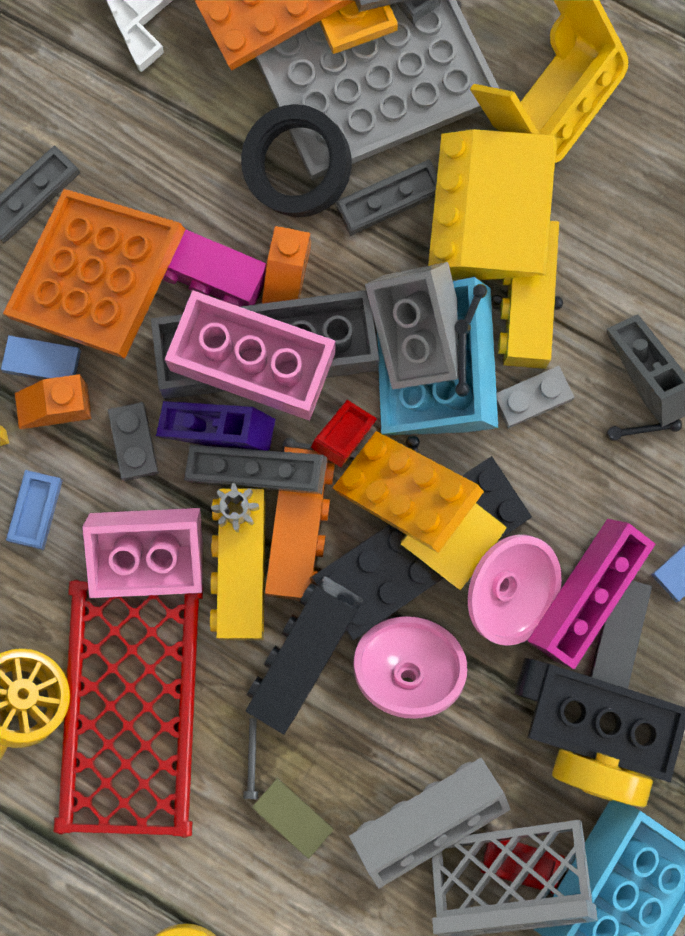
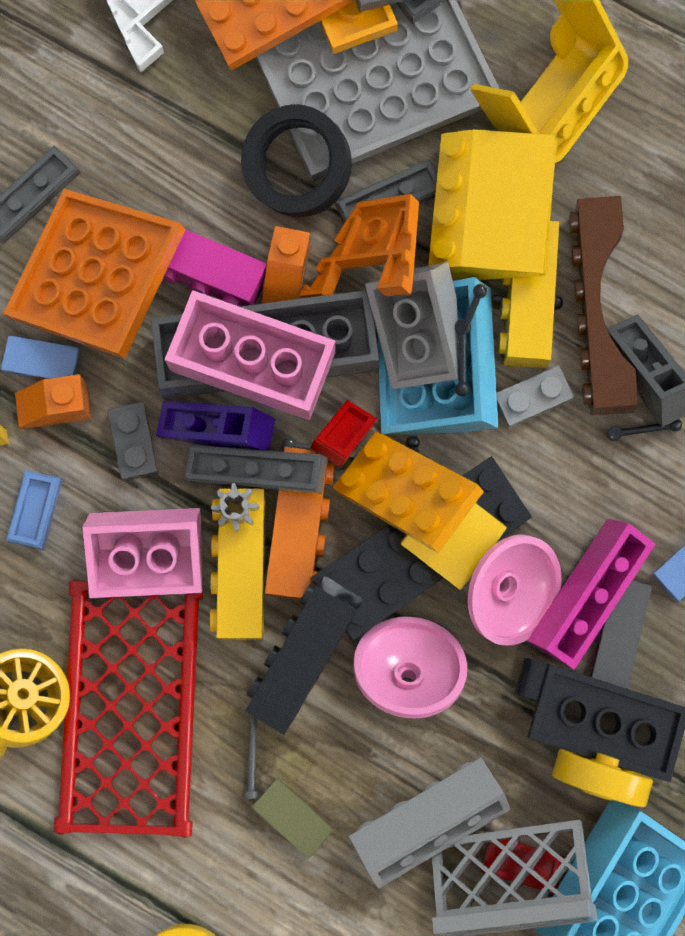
(373, 235): none -> orange wing
(610, 376): none -> reddish brown arch

